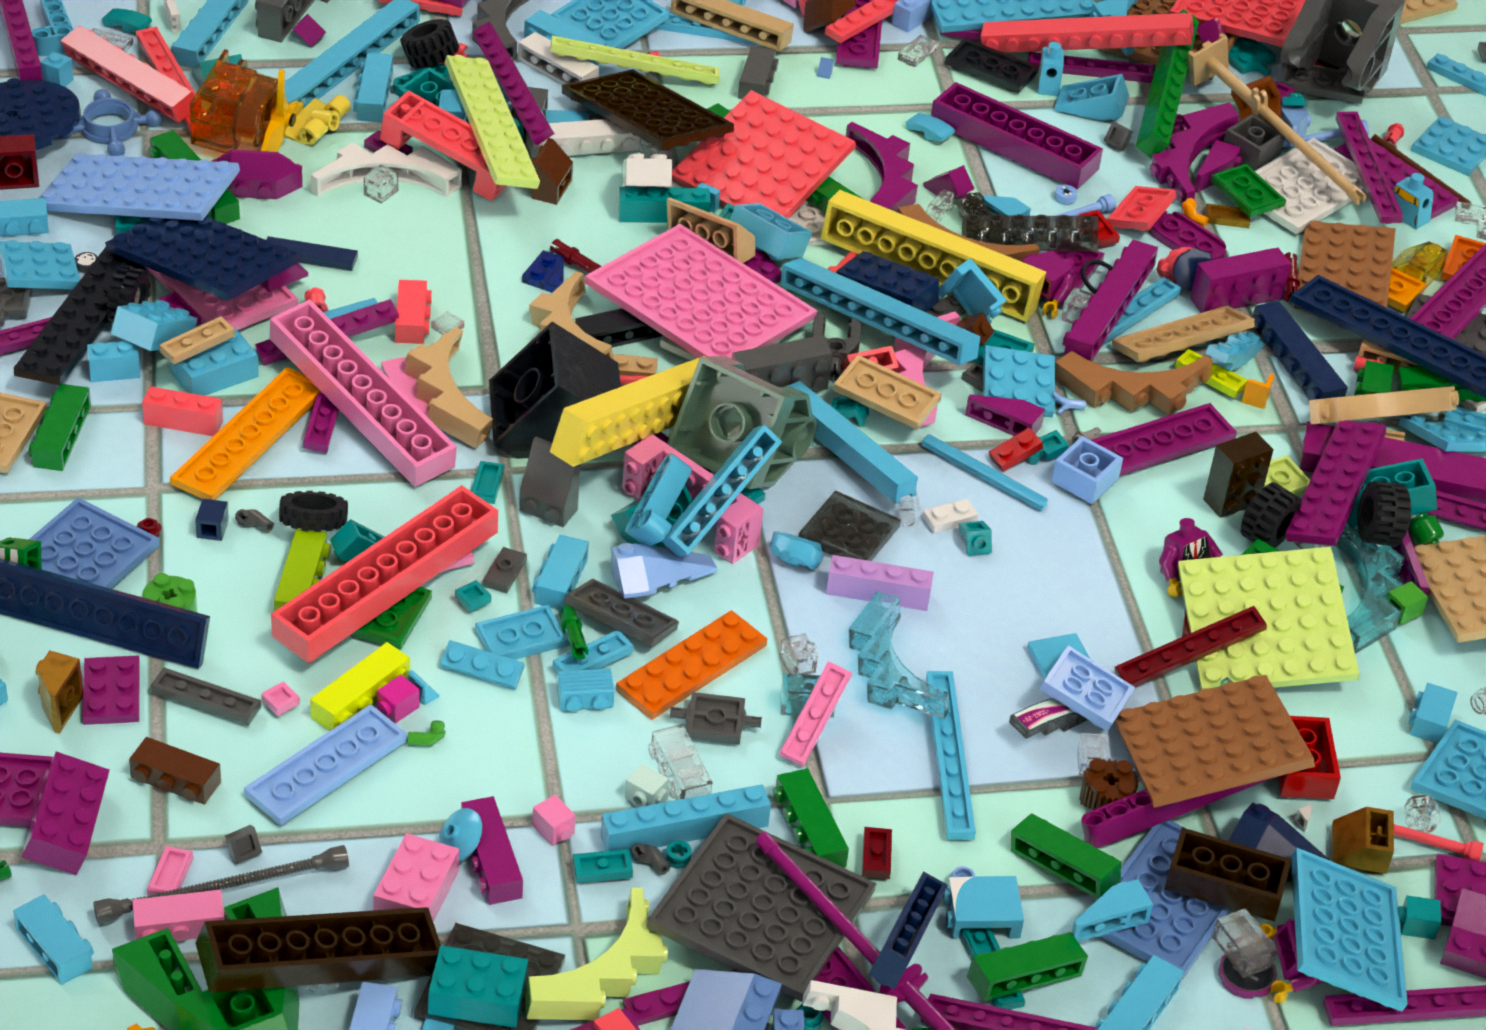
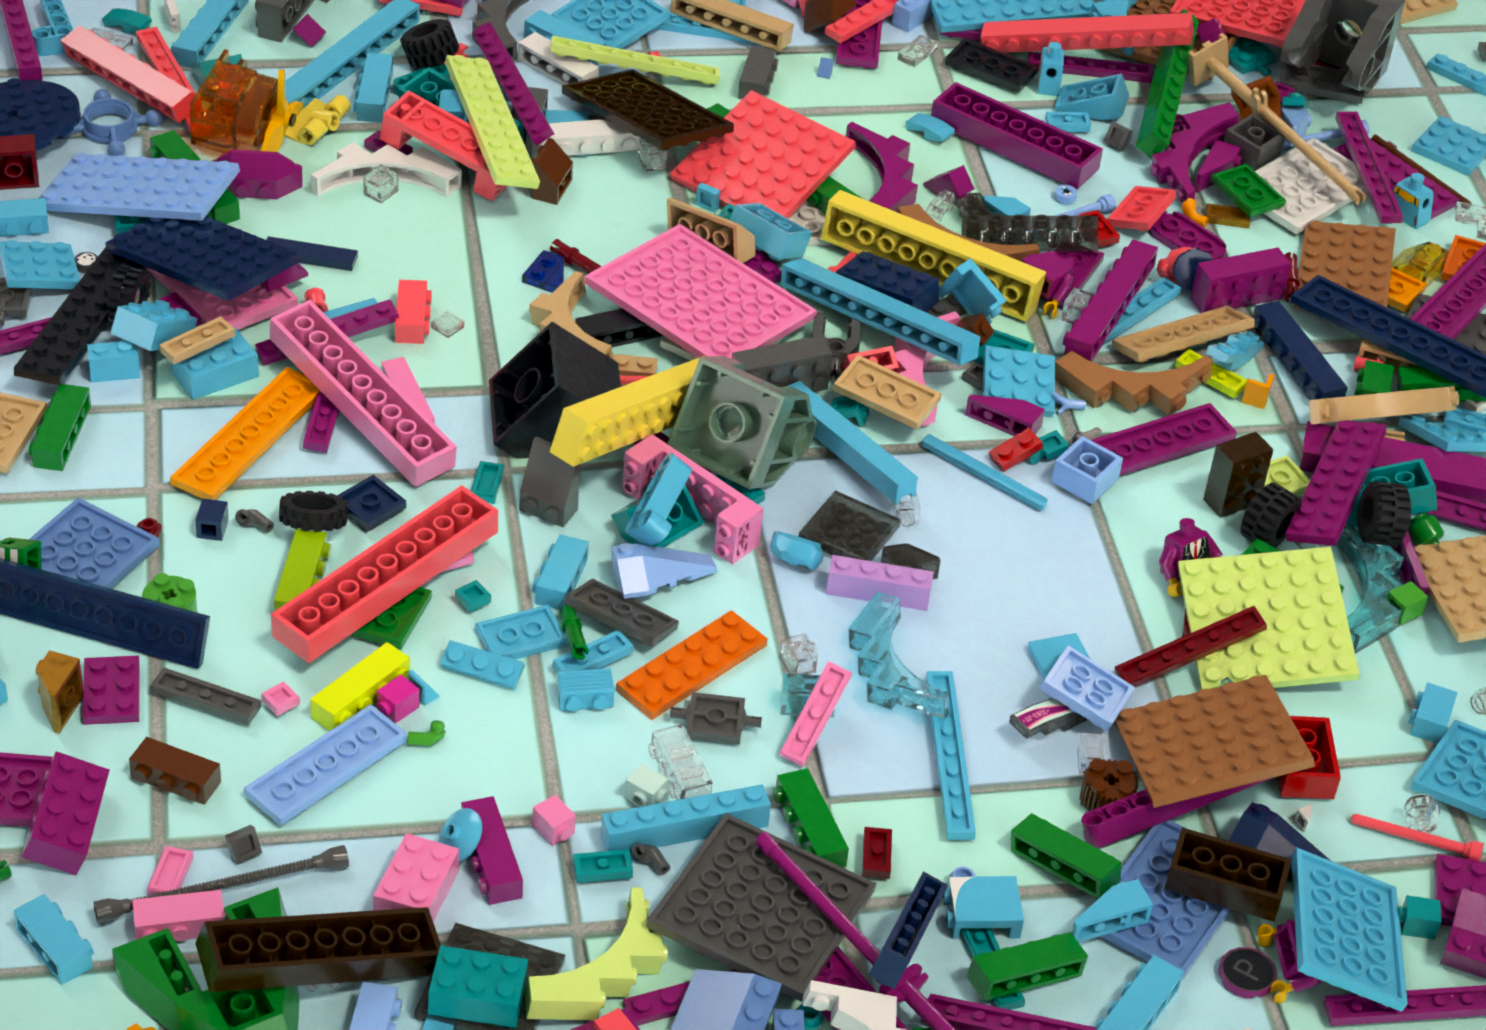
(57, 69): medium azure brick -> none
(182, 411): coral brick -> none
(353, 540): teal slope -> none
(372, 502): none -> dark blue plate
(435, 386): tan arch -> none
(505, 570): dark grey plate -> none
(647, 172): white brick -> none
(650, 203): teal brick -> none
(678, 847): teal bush -> none
(721, 490): medium azure brick -> none
(912, 557): none -> clear smoke slope
(949, 515): white plate -> none
(977, 536): teal bracket -> none
(1069, 121): none -> medium azure plate
(1083, 272): black piece -> none
(1244, 943): clear brick -> none
(1364, 839): pearl gold slope -> none
(1395, 132): coral pin -> none

